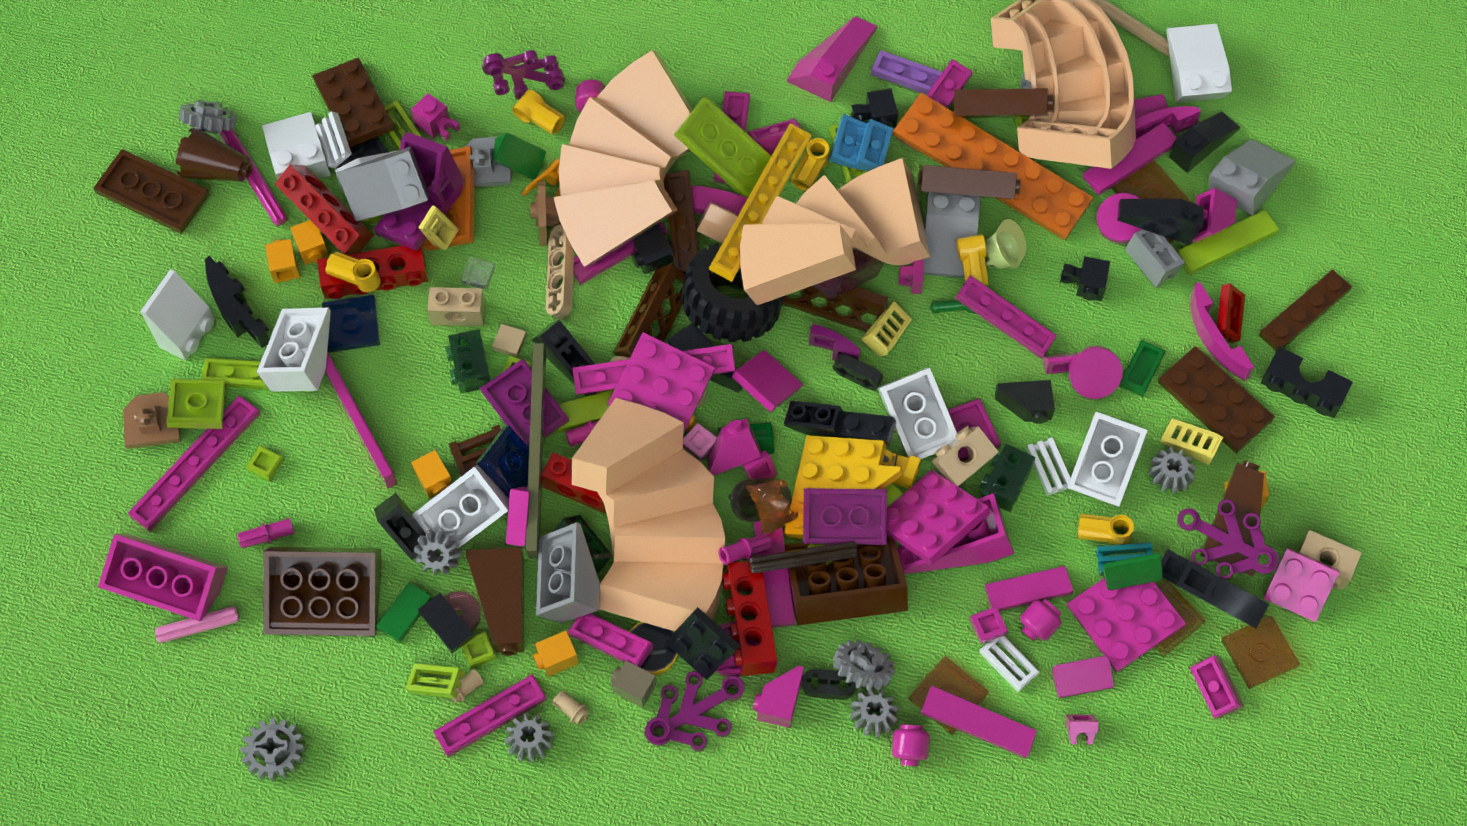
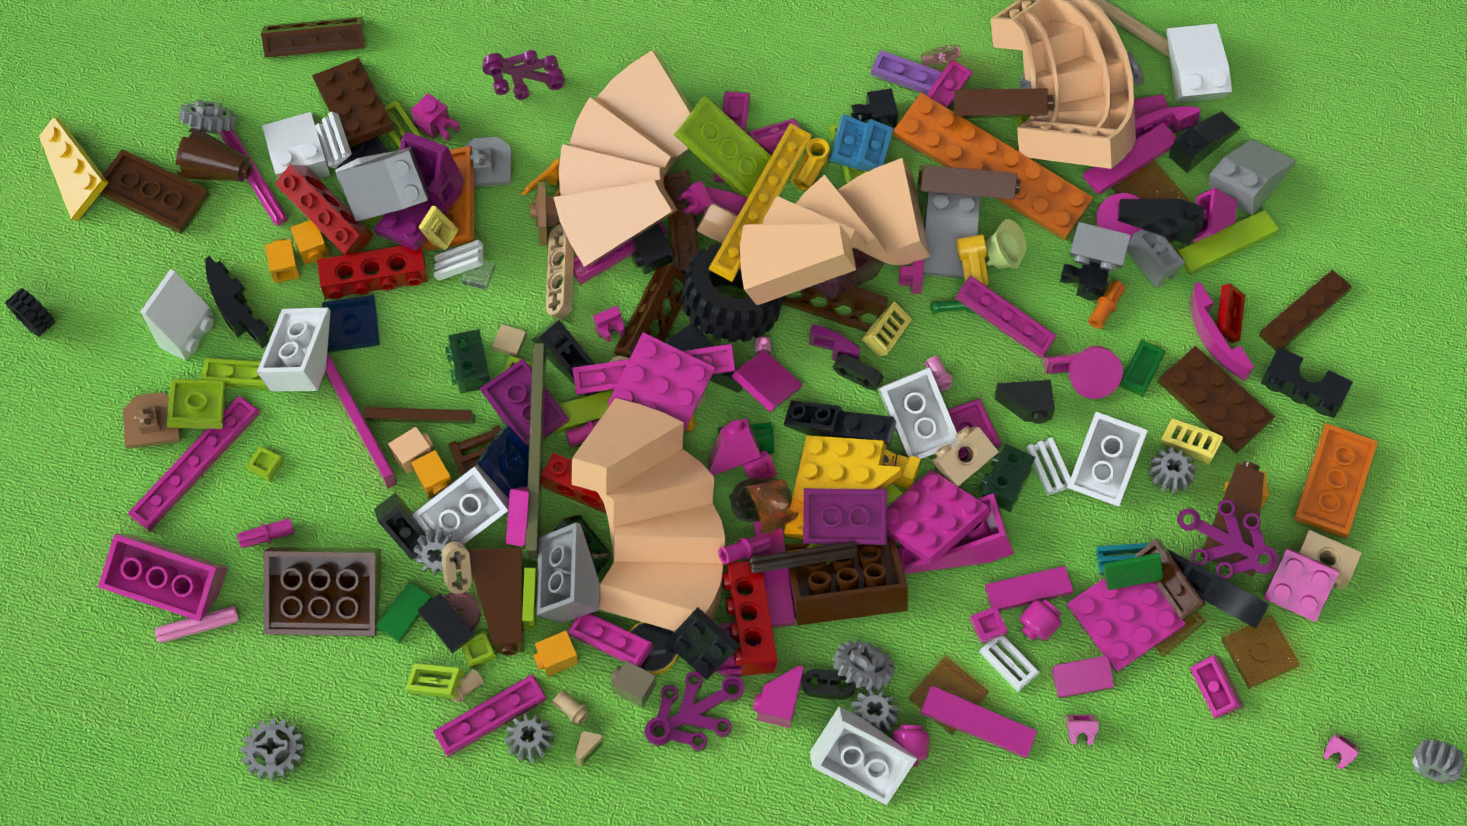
(30, 312): none -> black tyre
(72, 167): none -> yellow wing
(313, 37): none -> reddish brown fence
(353, 270): yellow piece -> none
(409, 448): none -> light nougat brick
(419, 415): none -> reddish brown tile
(456, 306): tan brick -> none
(458, 256): none -> white tile
(462, 566): none -> tan beam
(518, 155): green slope -> none
(529, 599): none -> lime tile
(534, 109): yellow piece -> none
(587, 89): dark pink head -> none
(587, 746): none -> tan slope
(608, 322): none -> dark pink tile
(696, 197): none -> dark pink tile
(699, 442): bright pink plate -> none
(762, 343): none -> bright pink hand
(831, 61): dark pink wedge -> none
(861, 756): none -> white slope
(941, 55): none -> piece
(942, 378): none -> bright pink pin
(1099, 246): none -> light grey slope
(1102, 528): yellow piece -> none
(1106, 304): none -> orange axle
(1136, 70): none -> light grey gear
(1174, 583): none -> reddish brown tile
(1335, 480): none -> orange plate
(1345, 747): none -> tile
(1438, 761): none -> light grey gear

